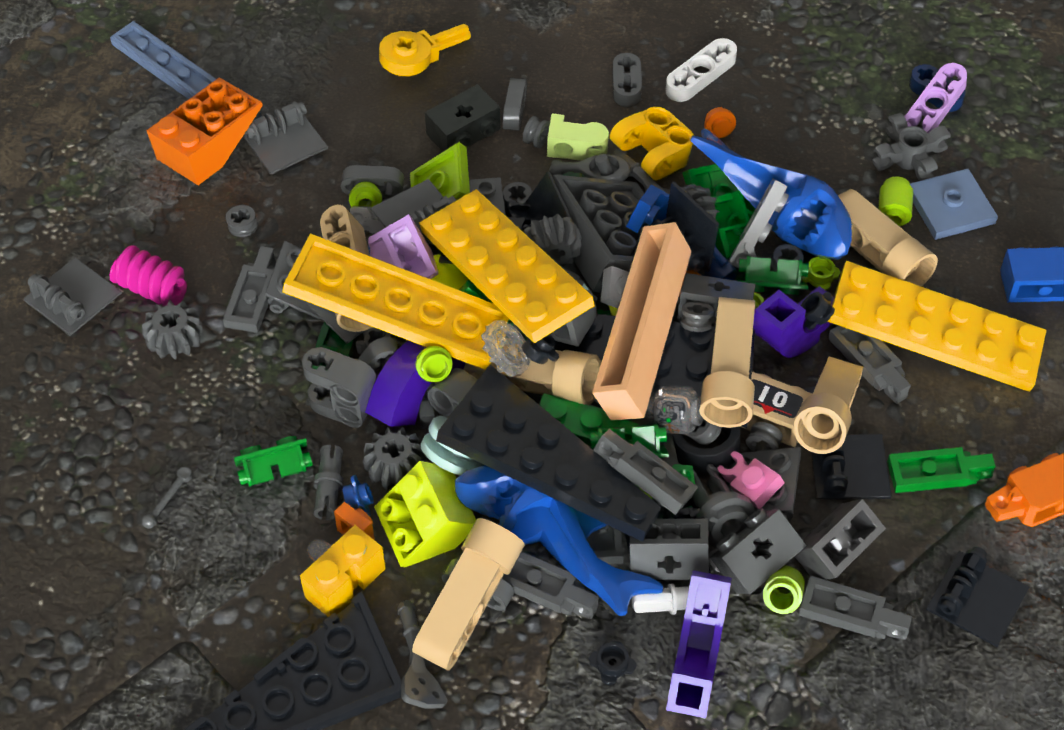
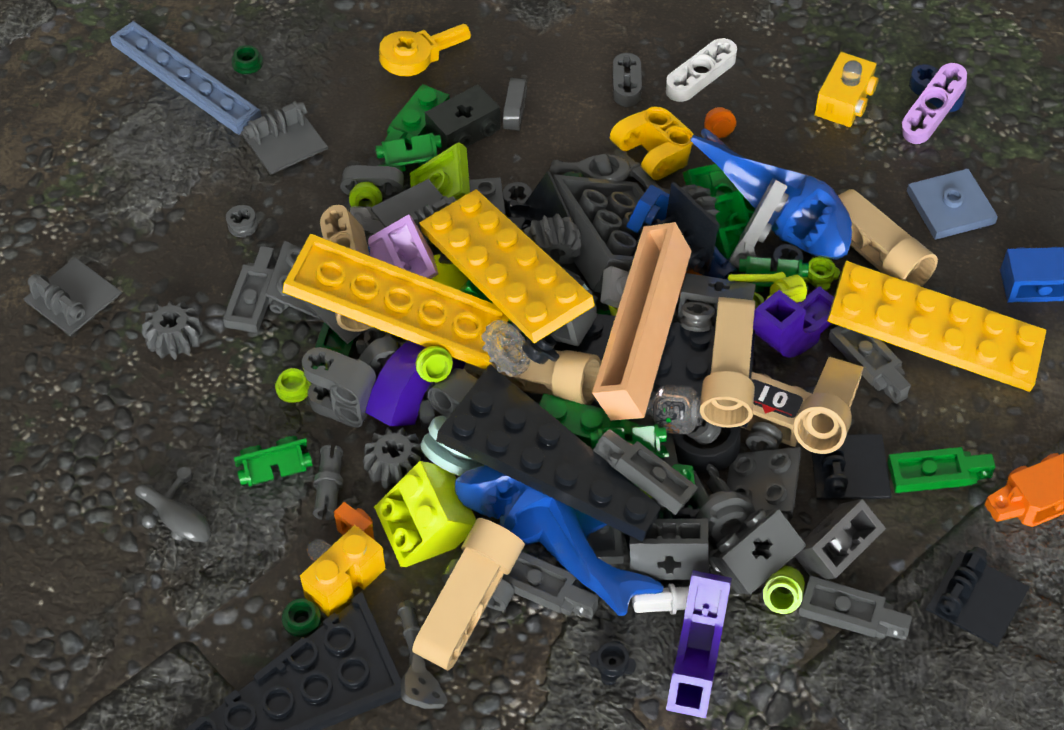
(149, 276): dark pink piece -> none
(179, 517): none -> dark grey piece
(204, 130): orange slope -> none
(247, 60): none -> dark green plate
(292, 386): none -> lime plate
(299, 608): none -> dark green plate
(358, 495): blue plate -> none
(397, 156): none -> green hinge
(411, 118): none -> green hinge
(536, 132): dark grey bush -> none
(576, 140): yellowish green leg -> none
(752, 479): bright pink plate -> none
(792, 286): none -> neon yellow plant
(818, 309): black plate -> none
(846, 89): none -> yellow piece
(896, 200): lime brick -> none
(911, 147): dark grey pin -> none

